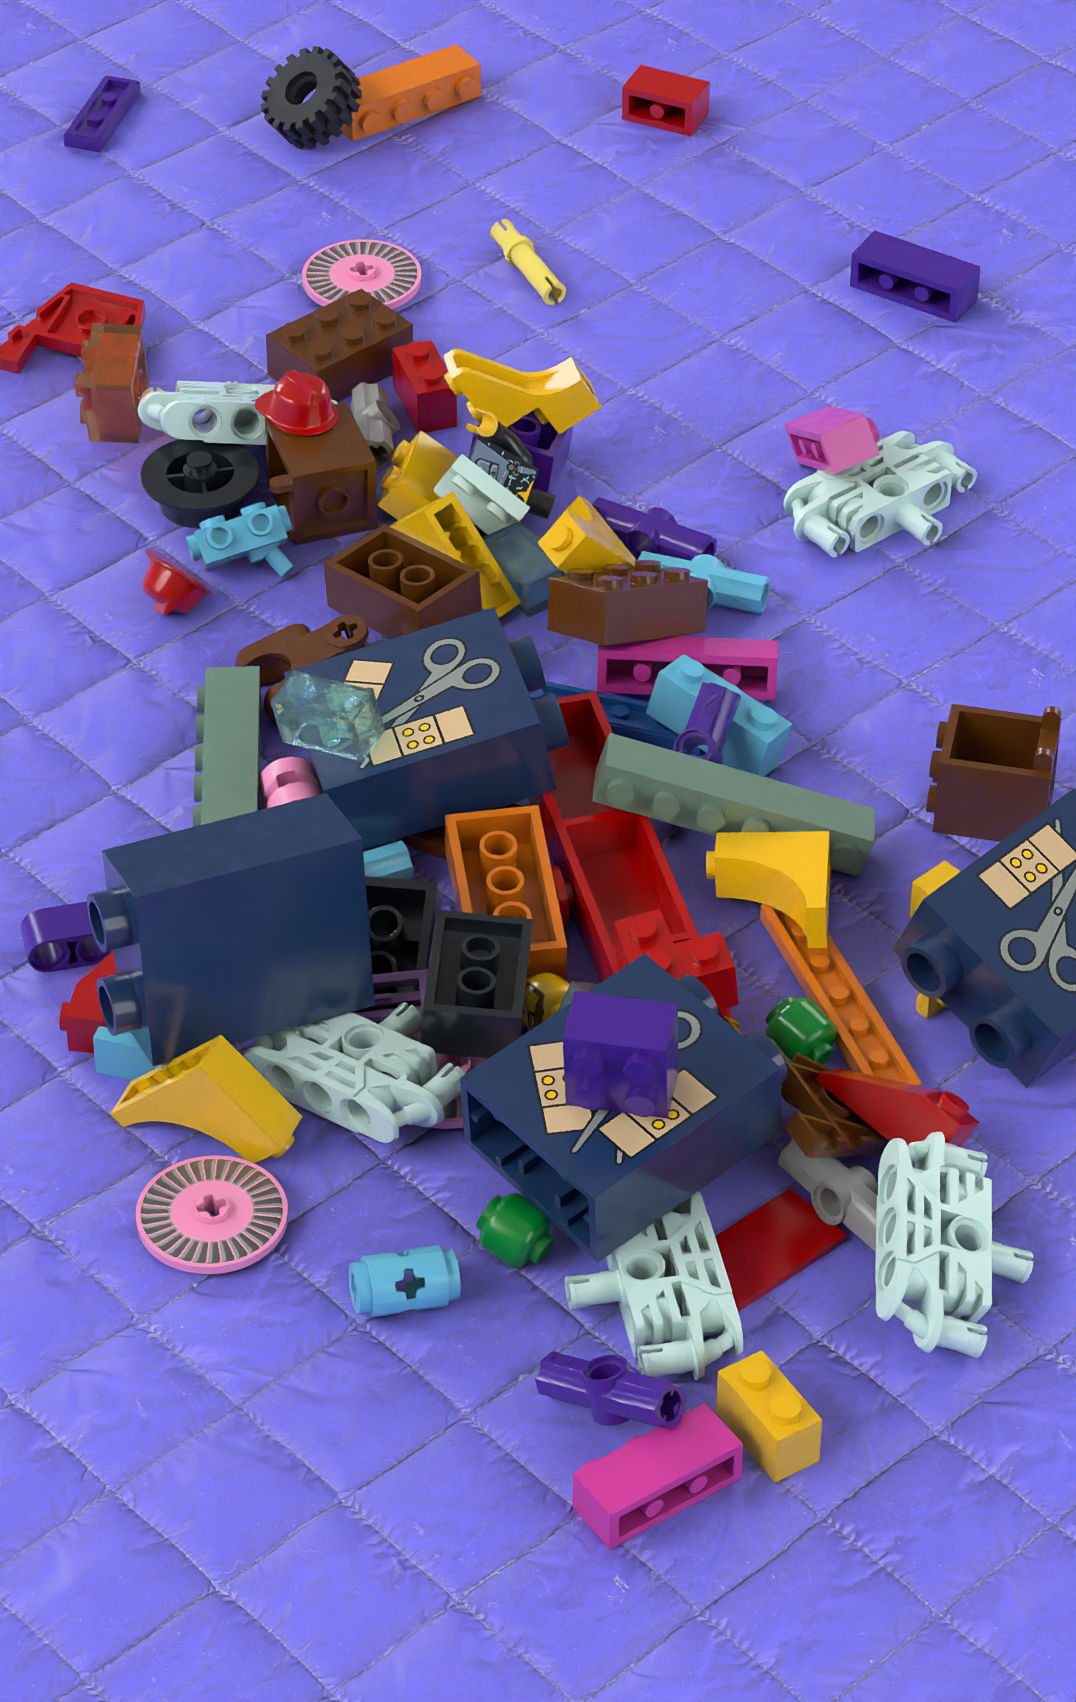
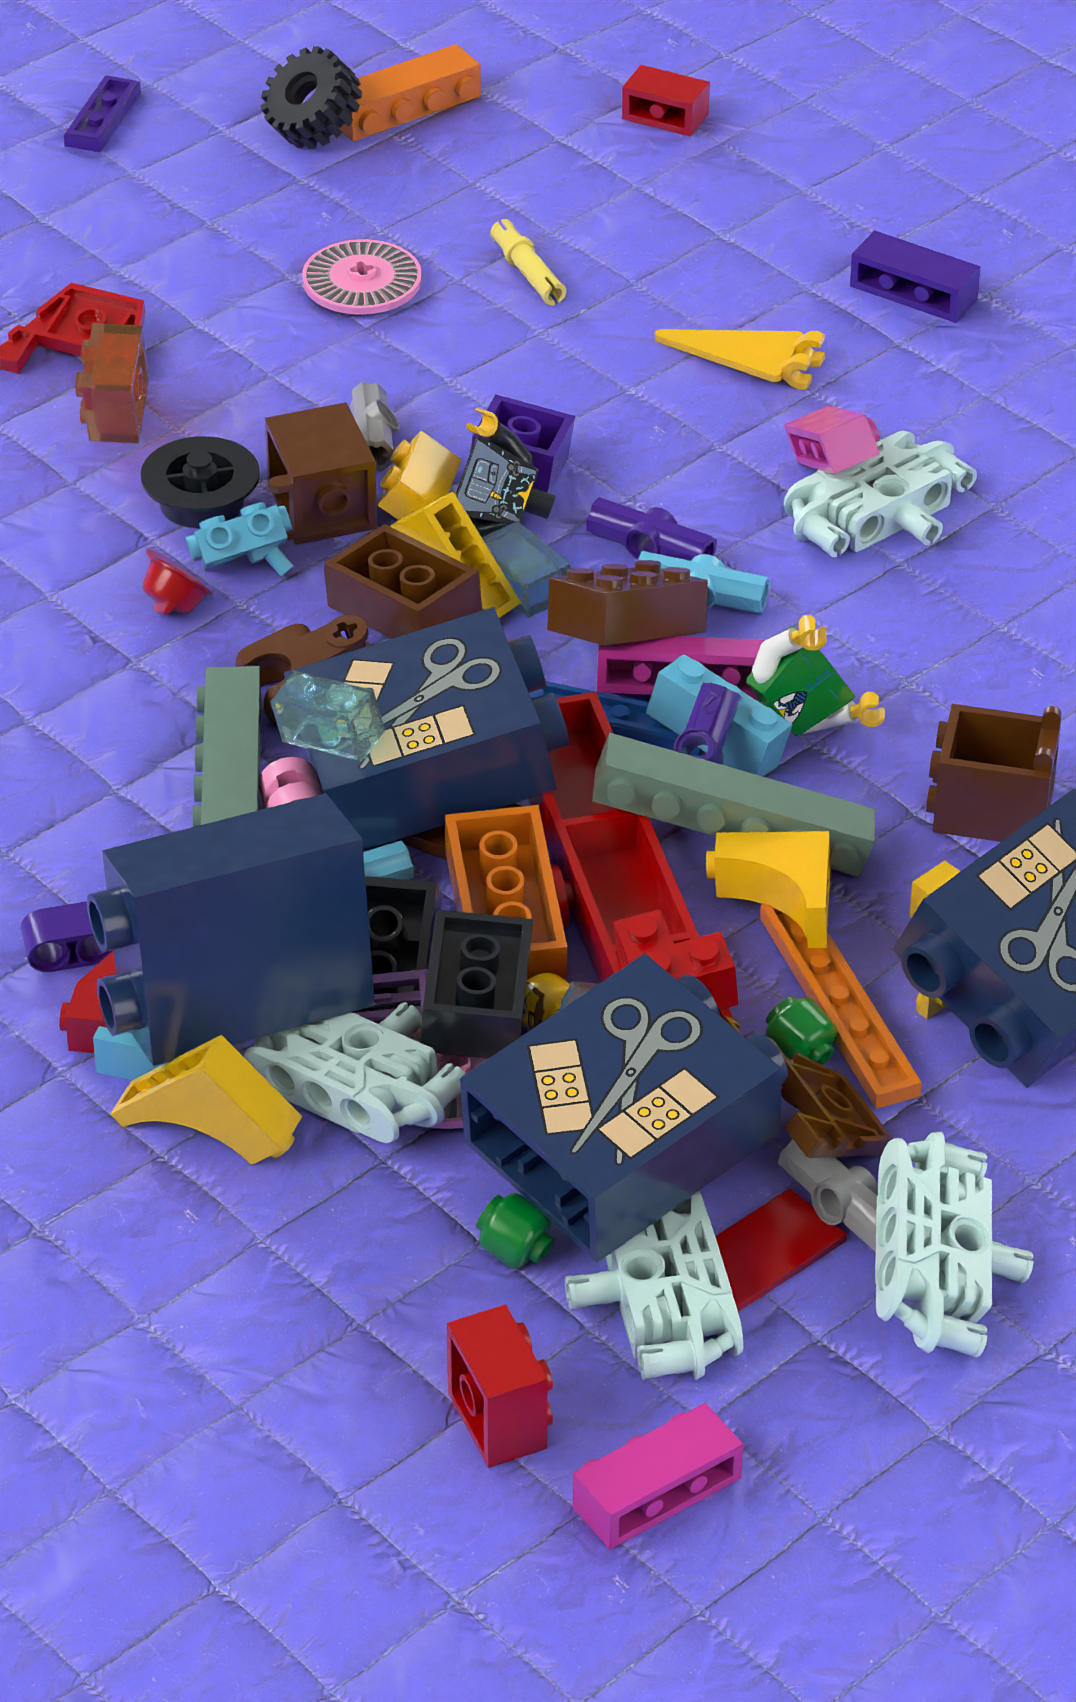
(179, 1229): piece -> none
(227, 418): light aqua piece -> none
(299, 405): red piece -> none
(340, 343): reddish brown brick -> none
(423, 388): red brick -> none
(433, 1284): medium azure piece -> none
(482, 497): light aqua bracket -> none
(498, 1385): none -> red brick
(555, 394): yellow arch -> none
(584, 540): yellow arch -> none
(611, 1390): dark purple piece -> none
(621, 1054): dark purple brick -> none
(758, 353): none -> yellow flag
(768, 1416): yellow brick -> none
(803, 684): none -> torso
(901, 1108): red slope -> none

